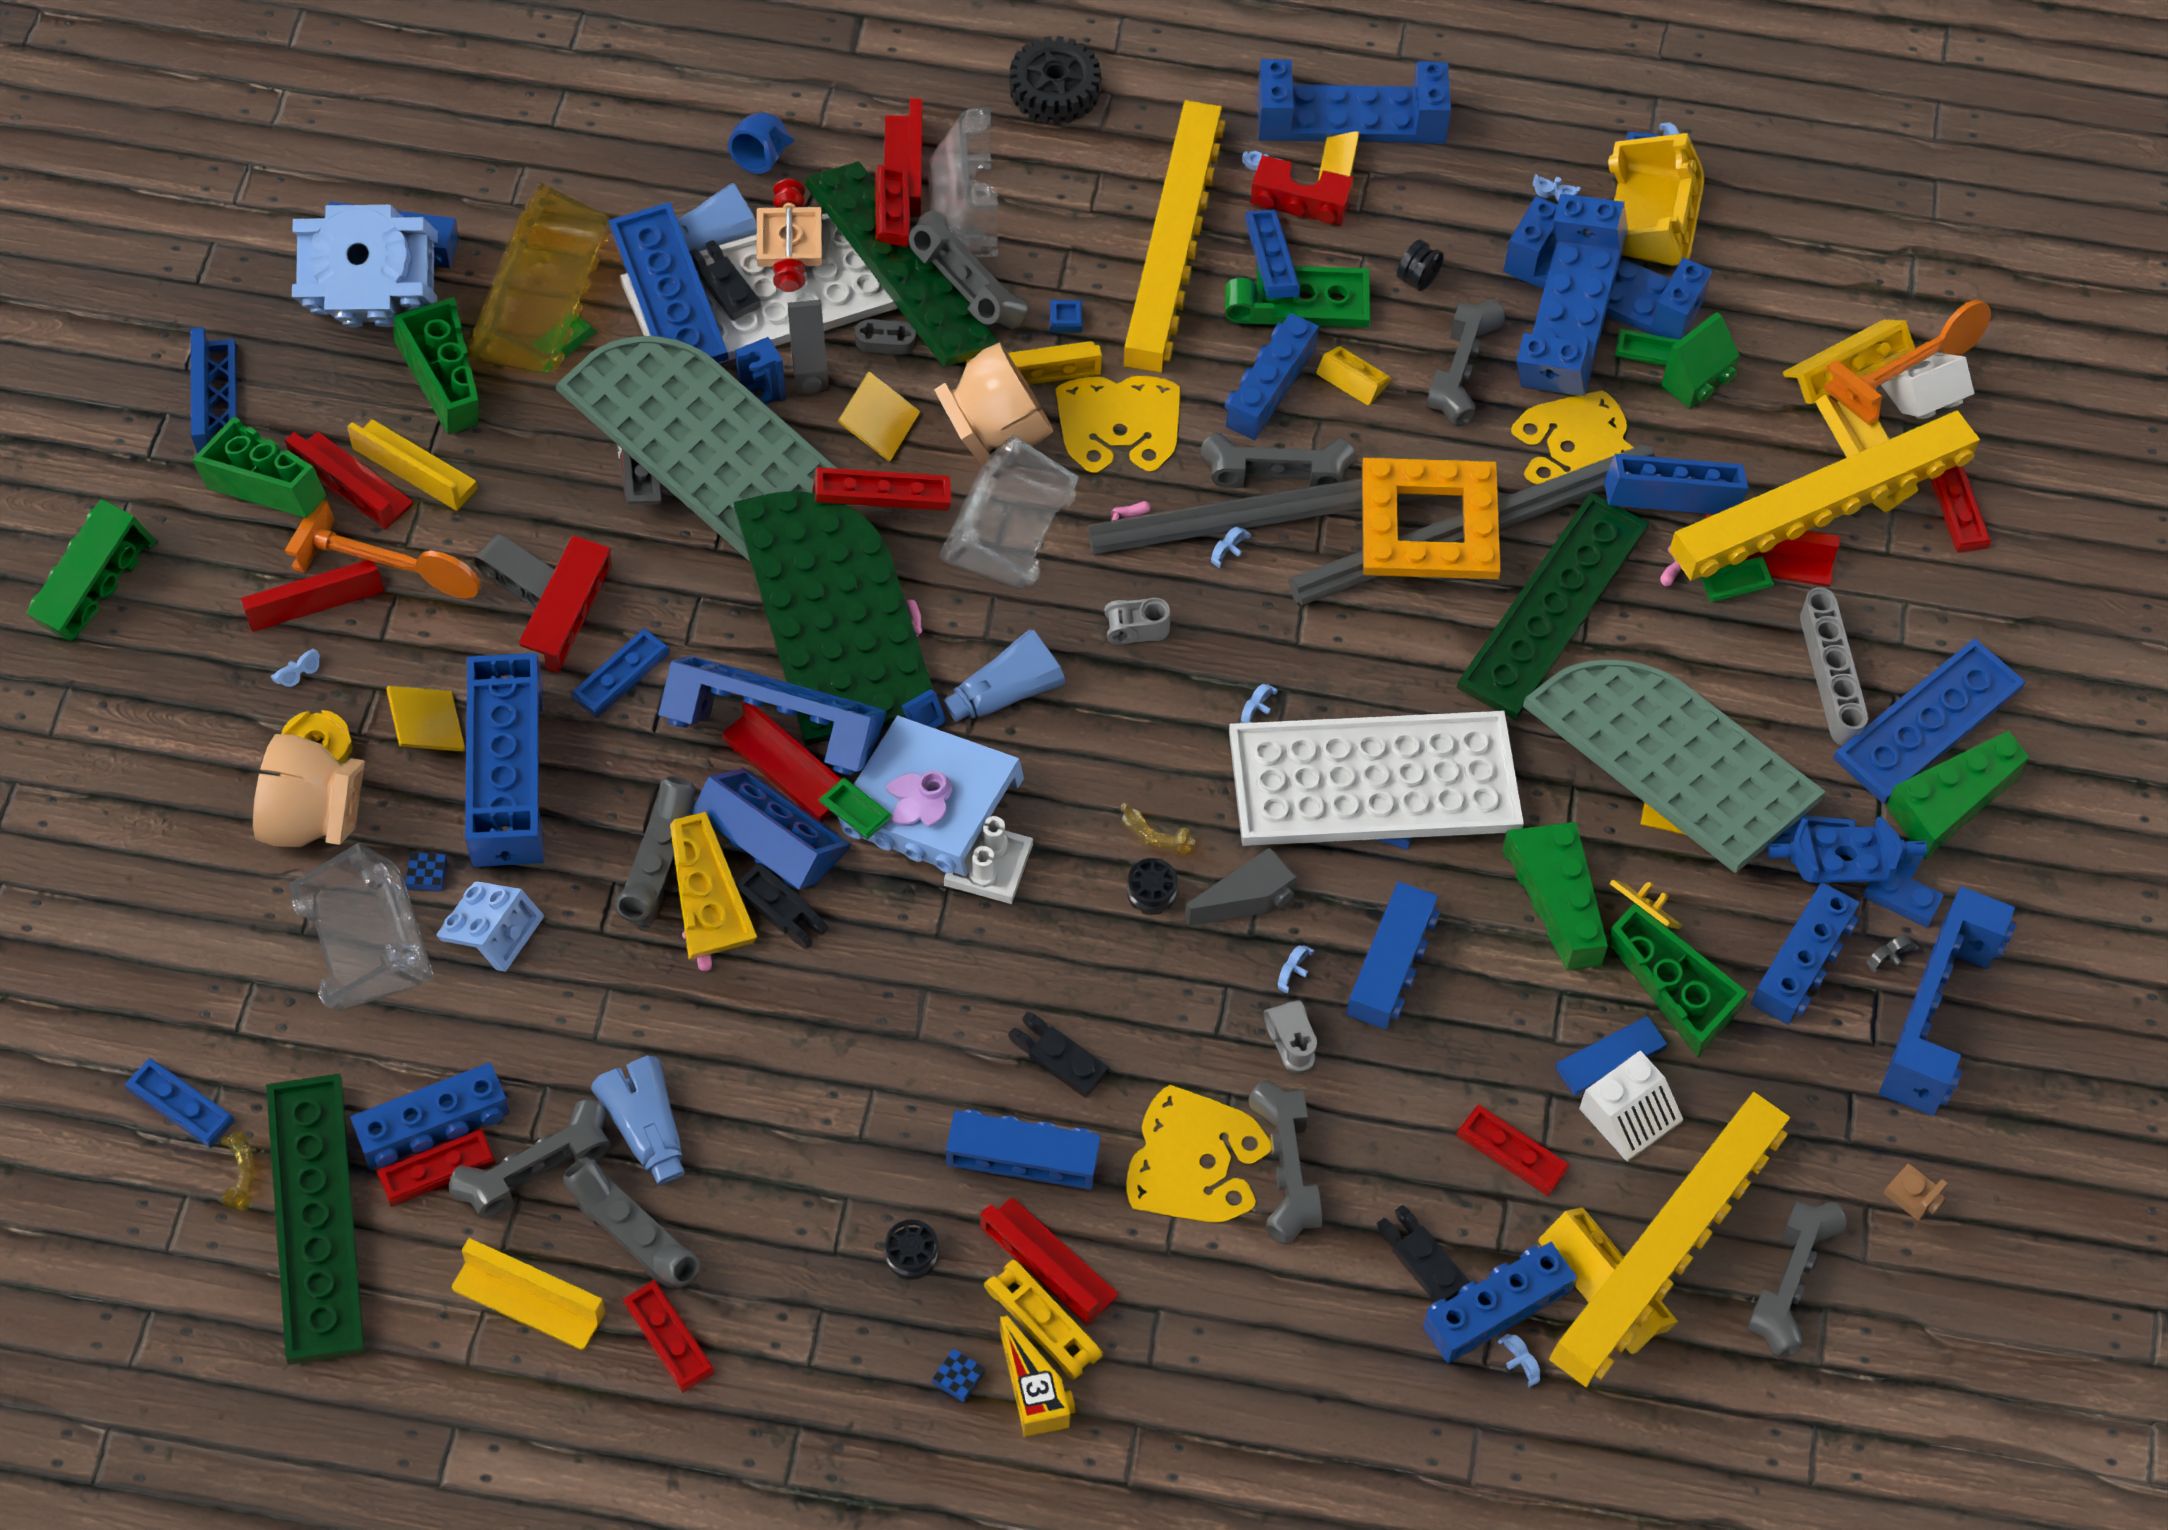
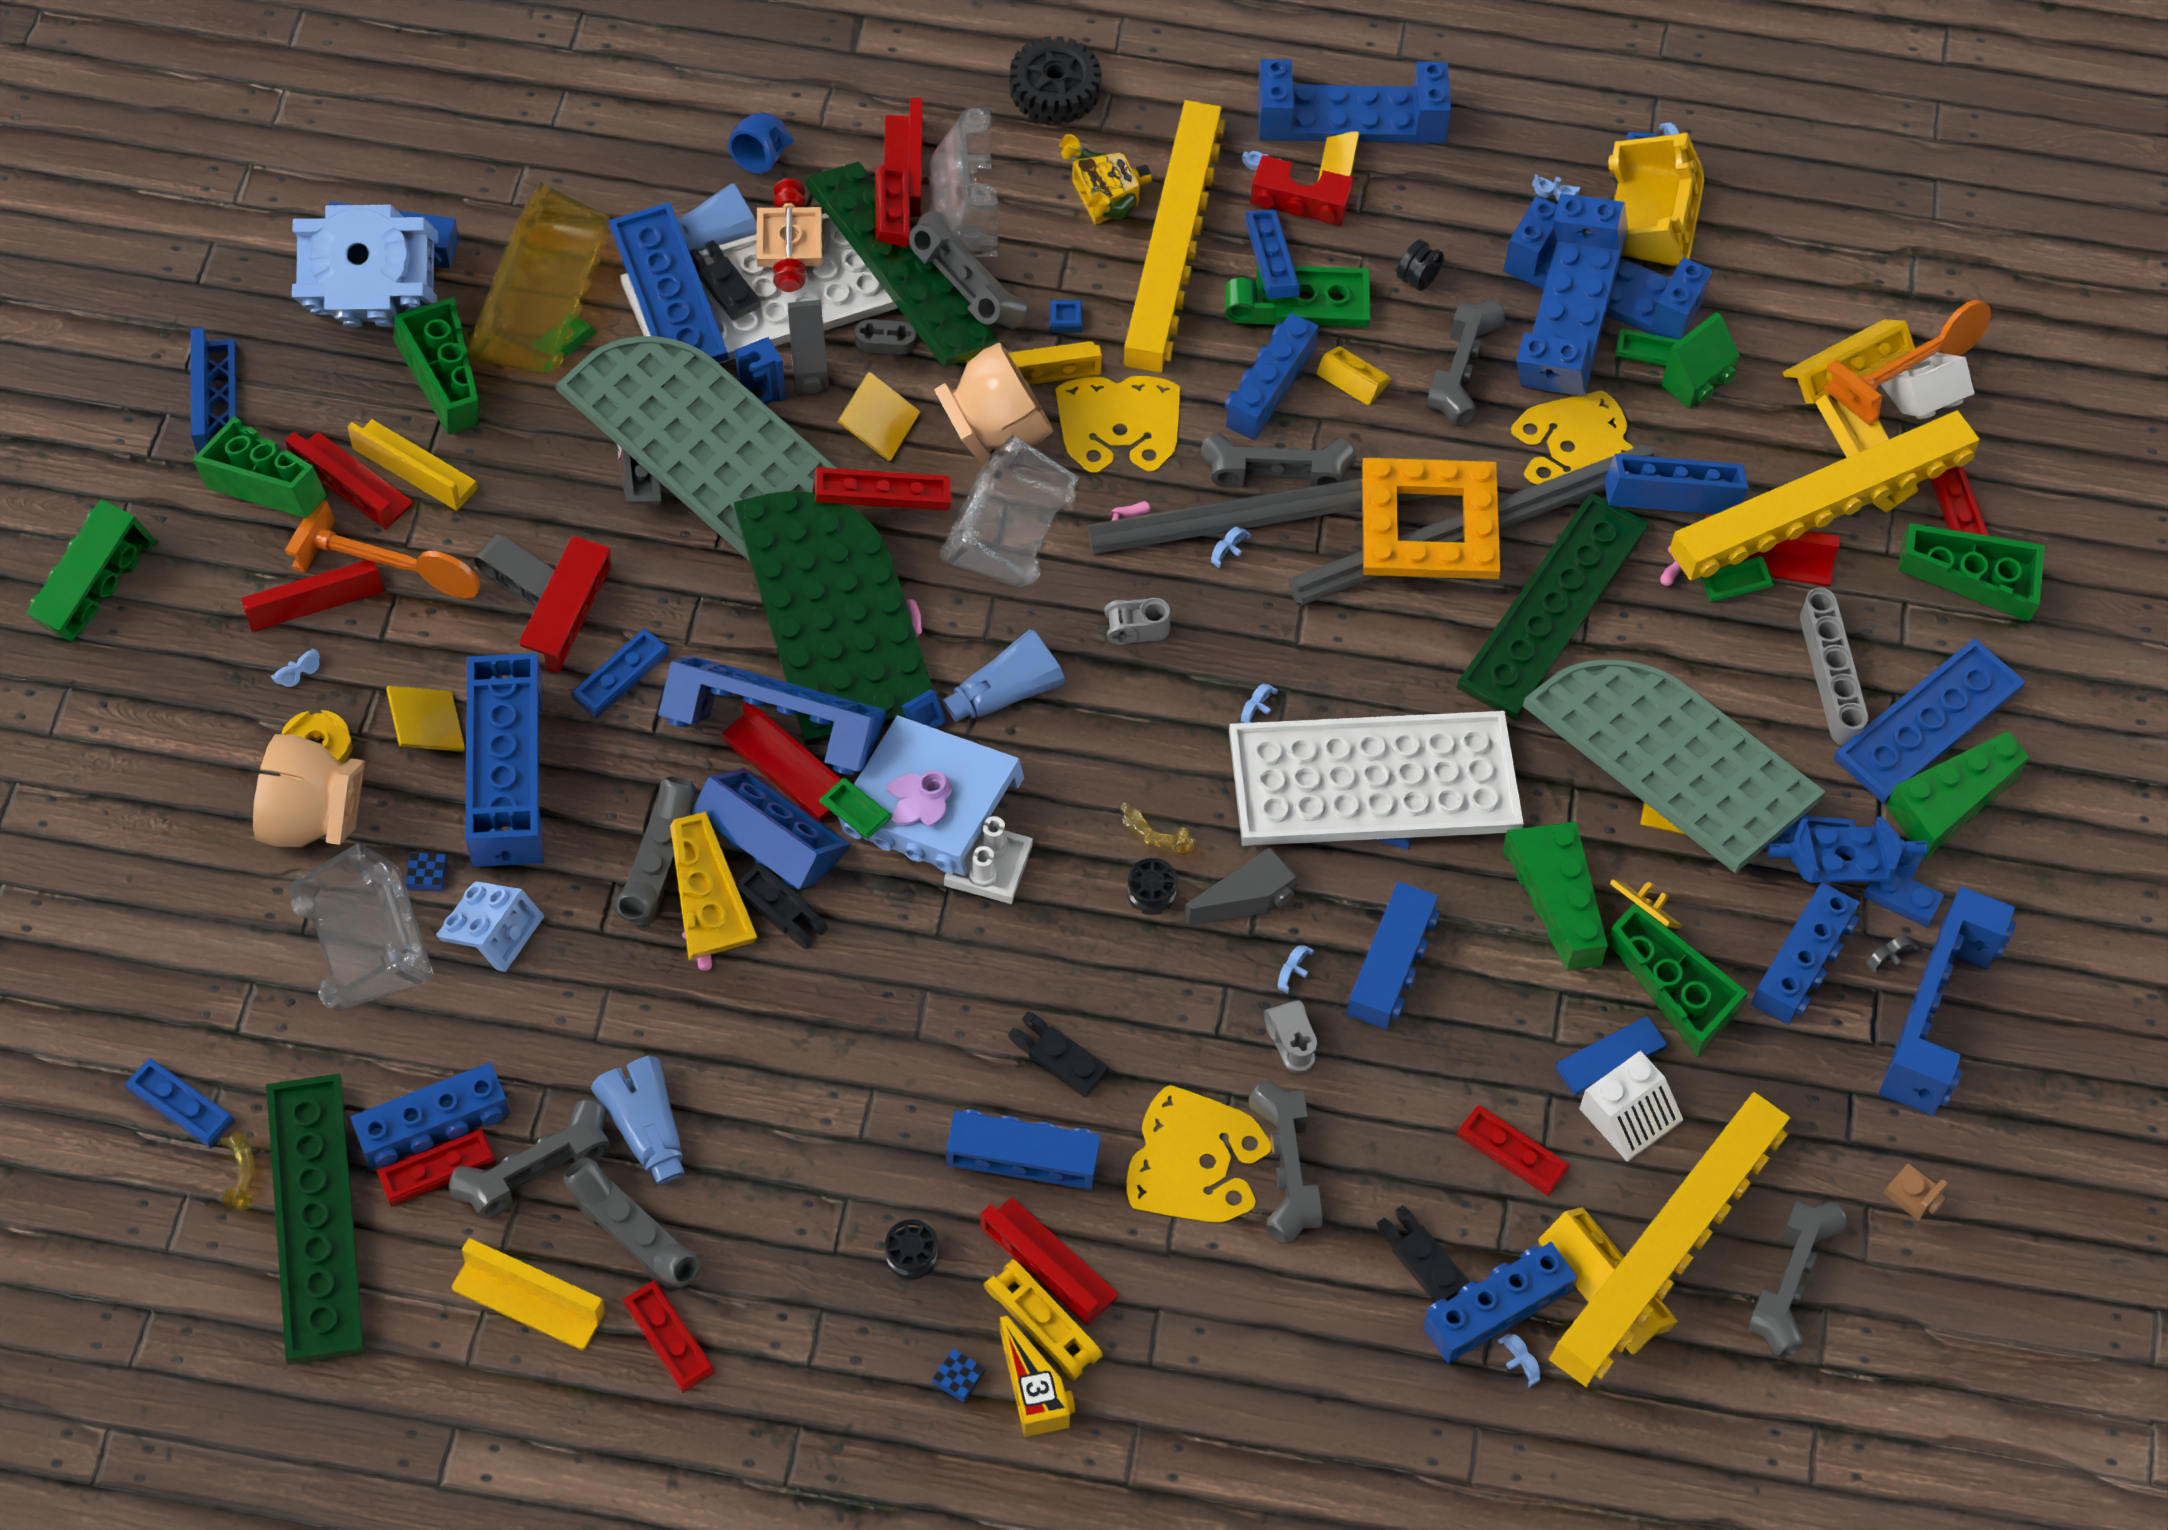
(1104, 180): none -> torso
(1976, 566): none -> green wedge

